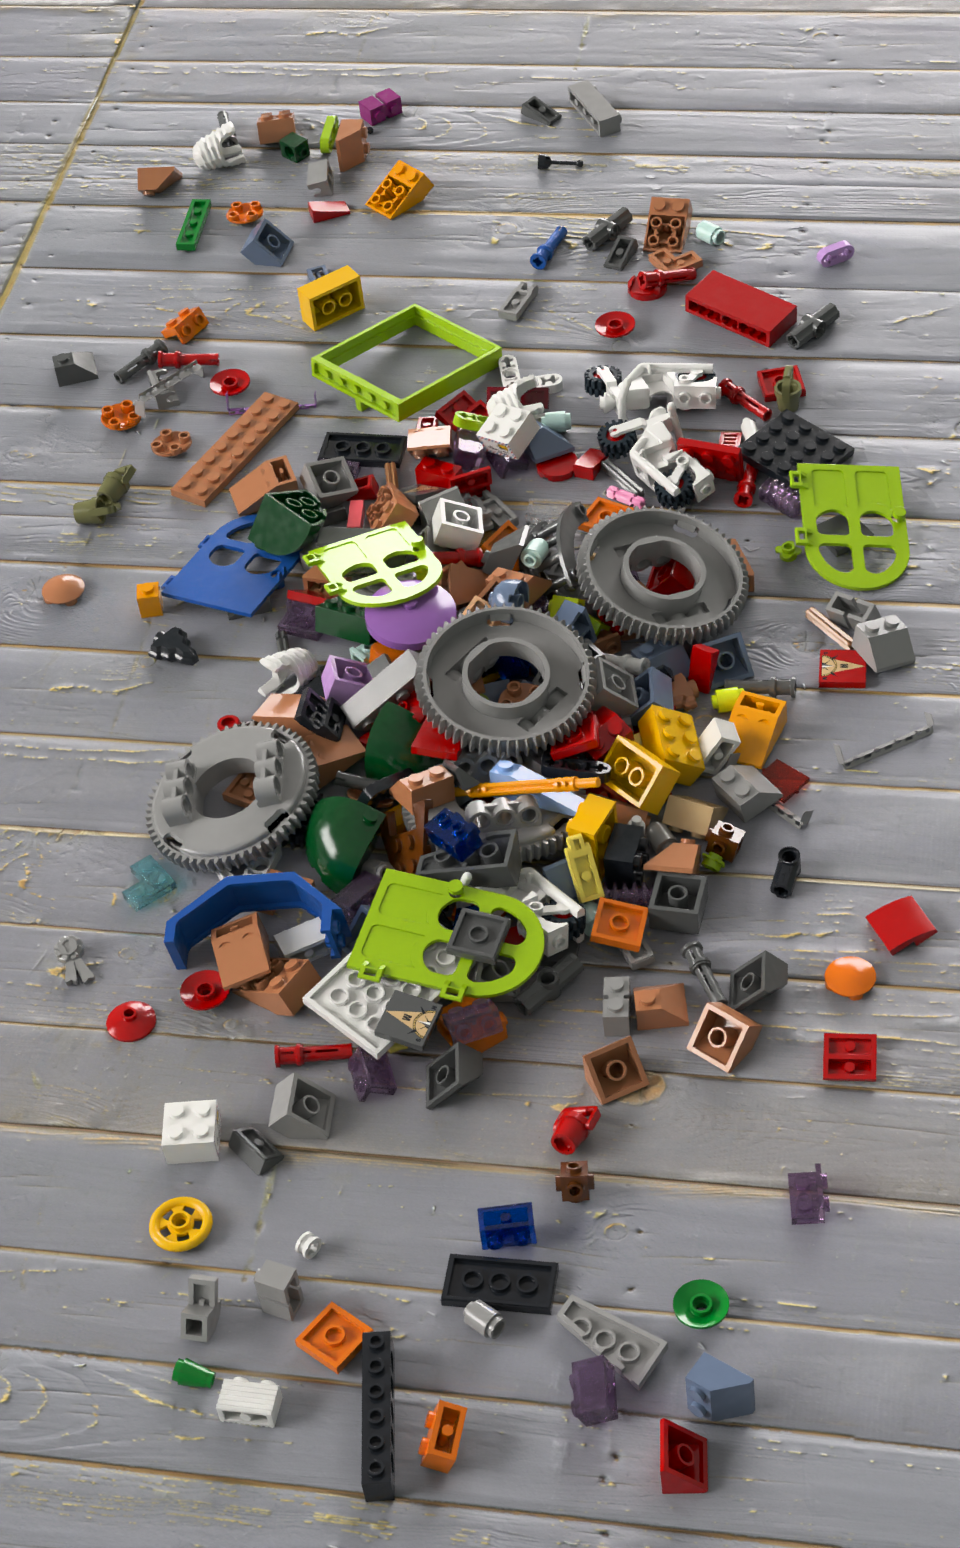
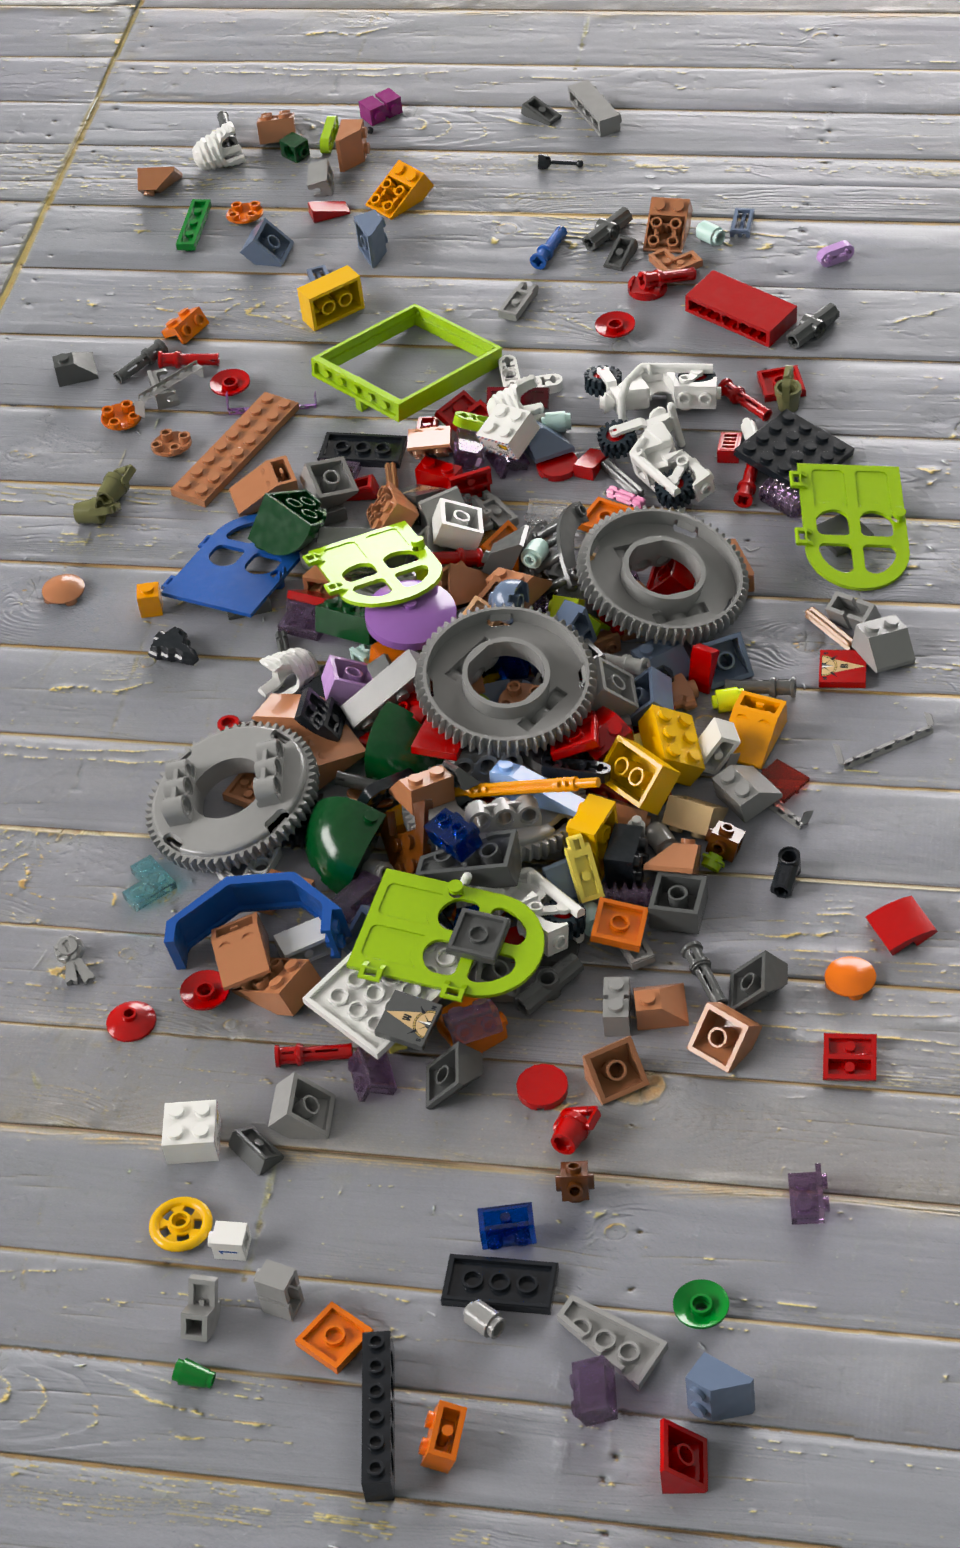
(230, 1240): none -> white brick
(249, 1402): white brick -> none
(308, 1245): white bush -> none
(356, 514): coral piece -> none
(371, 236): none -> sand blue slope
(542, 1087): none -> red tile
(720, 459): red plate -> none
(740, 231): none -> sand blue tile
(788, 551): lime plate -> none

